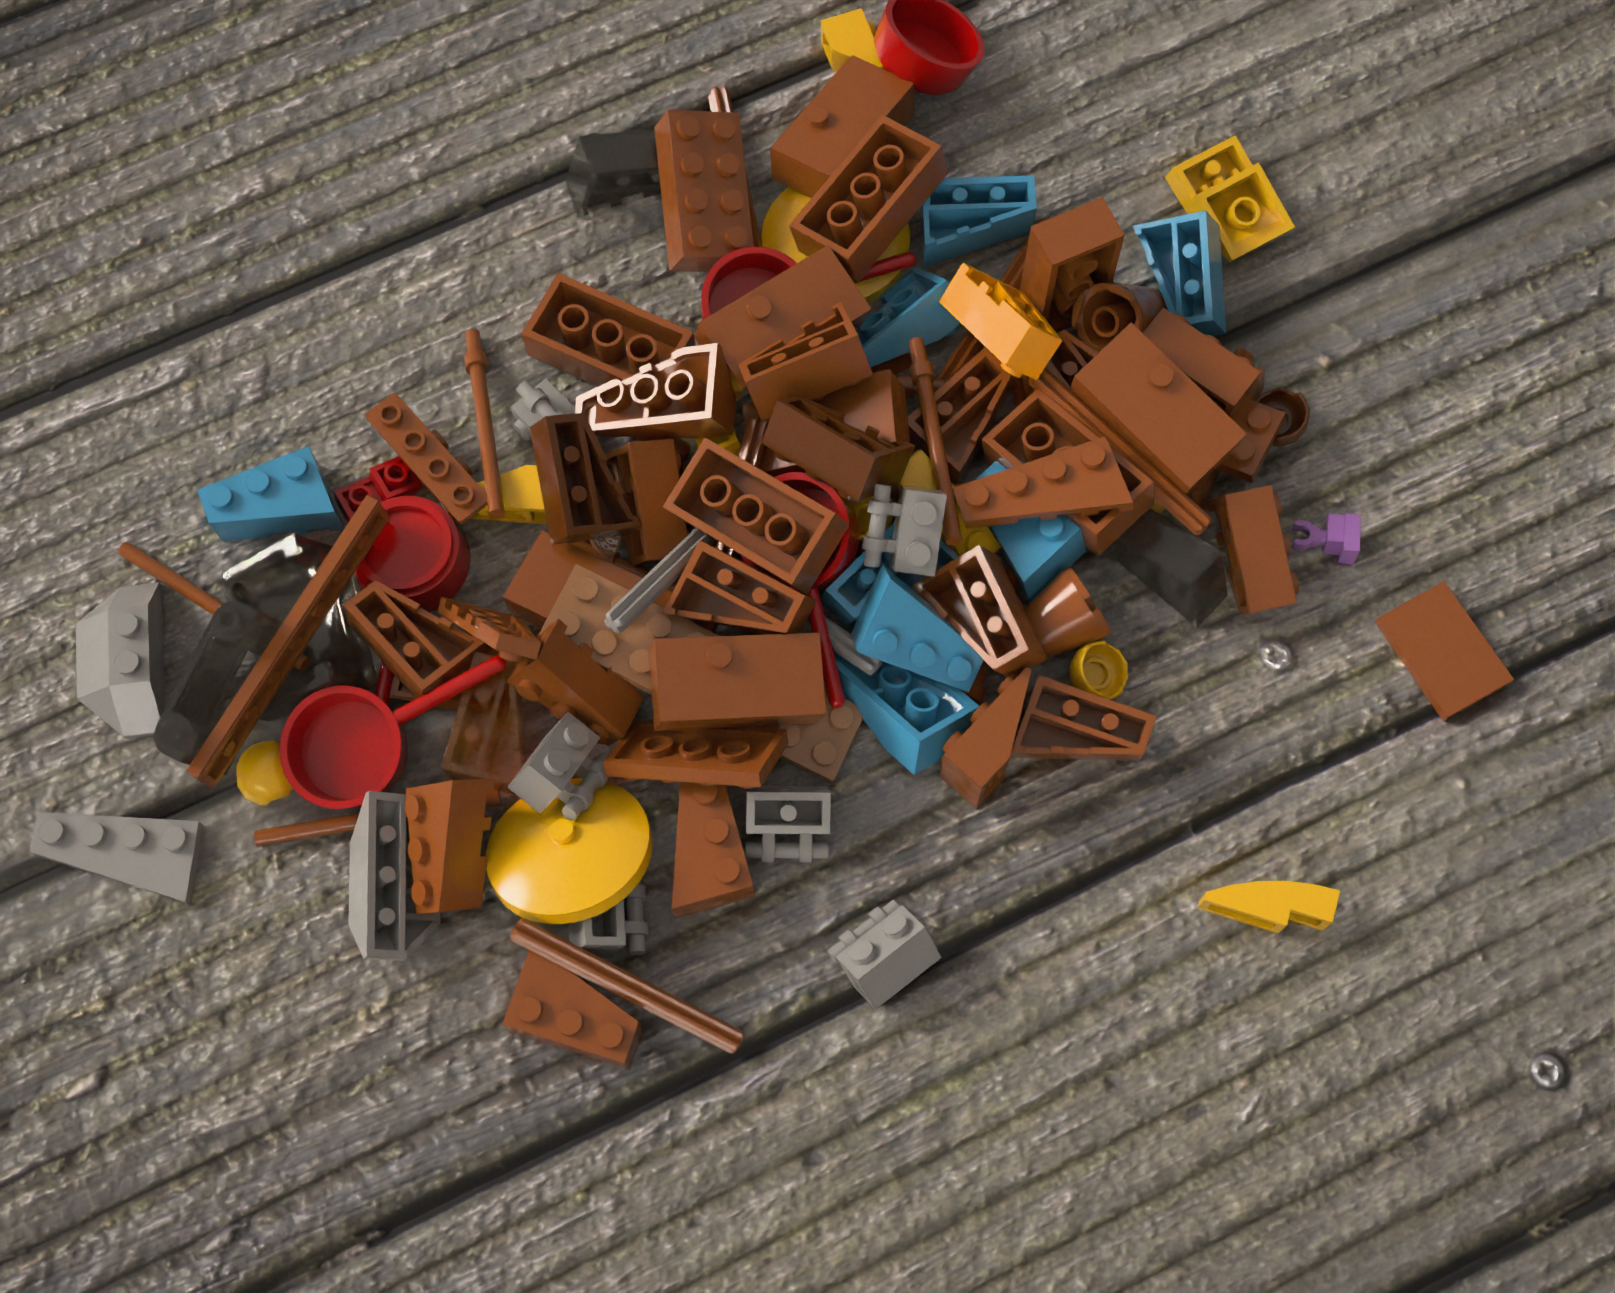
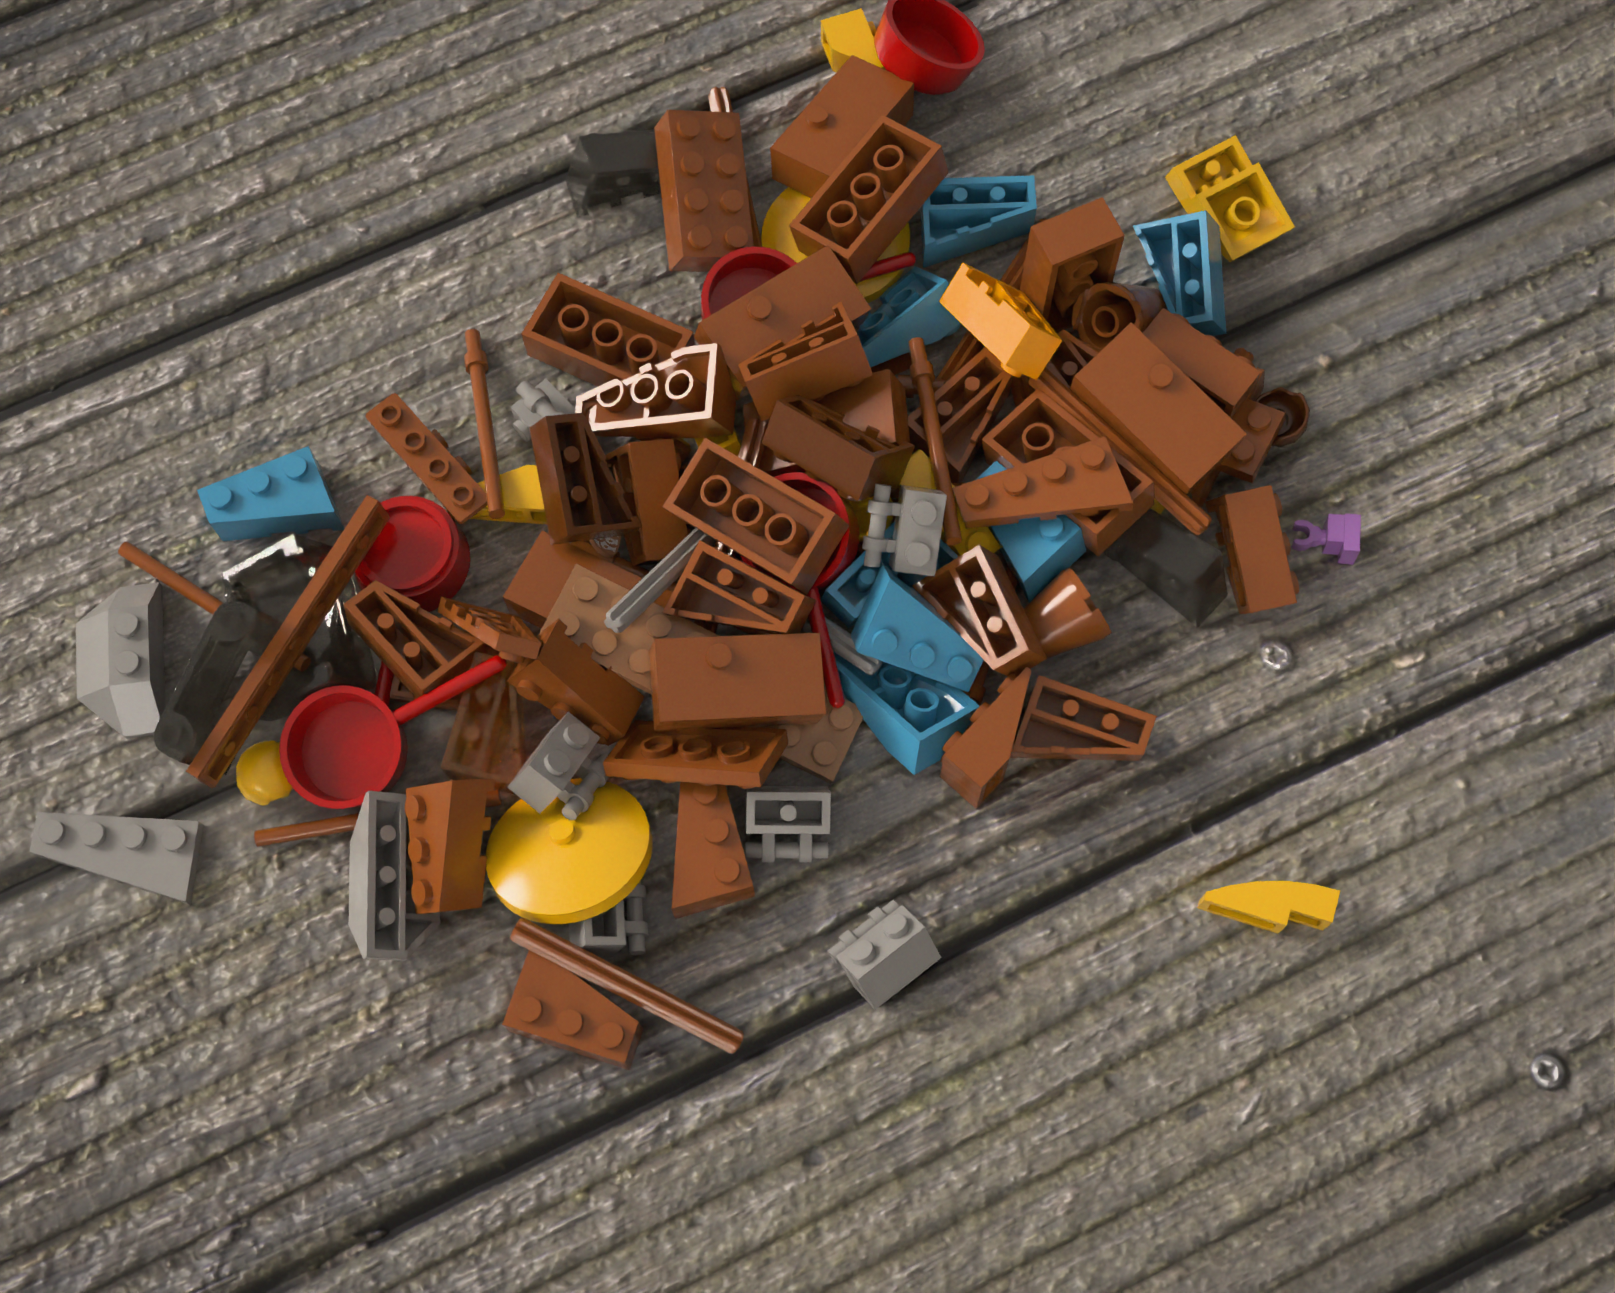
(384, 482): red slope -> none
(1099, 670): yellow hair -> none
(1444, 651): dark orange tile -> none

